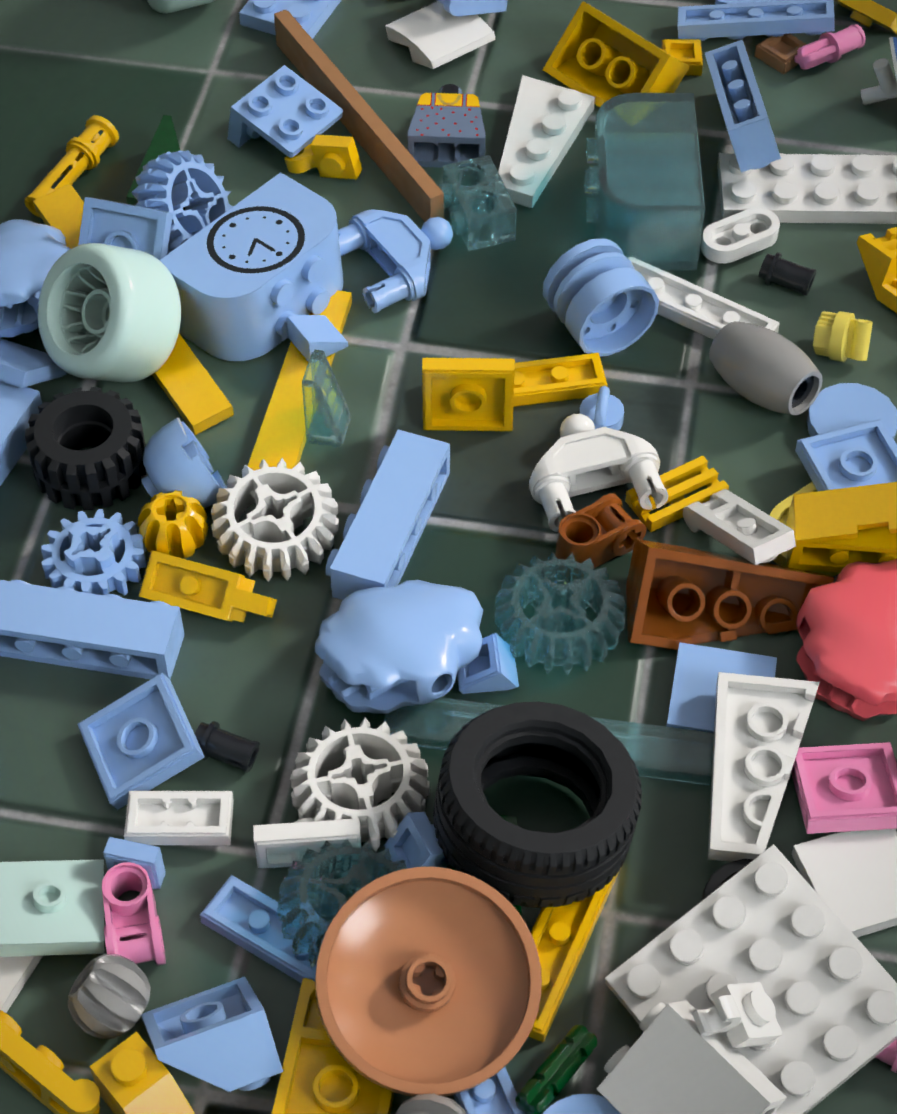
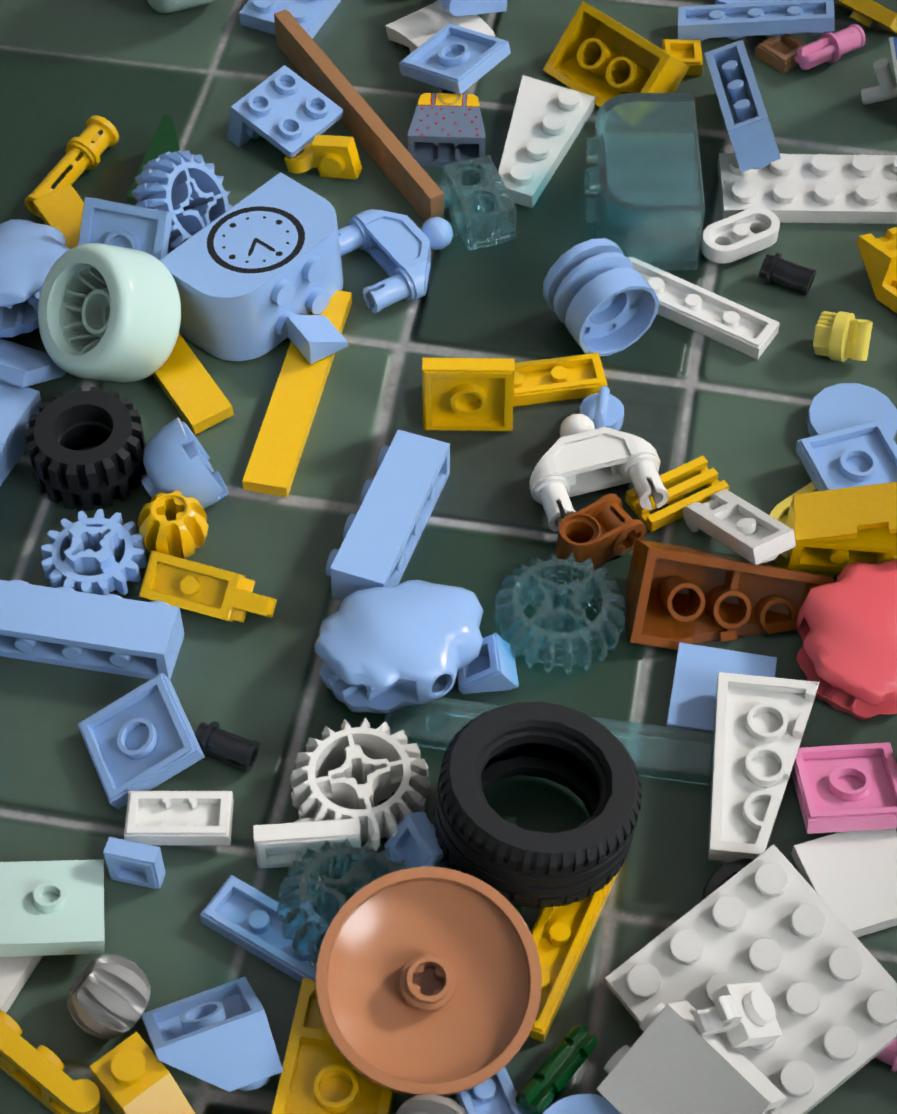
(131, 925): bright pink piece -> none
(267, 535): white gear -> none
(324, 404): clear light blue slope -> none
(454, 58): none -> light blue tile
(765, 368): light grey piece -> none

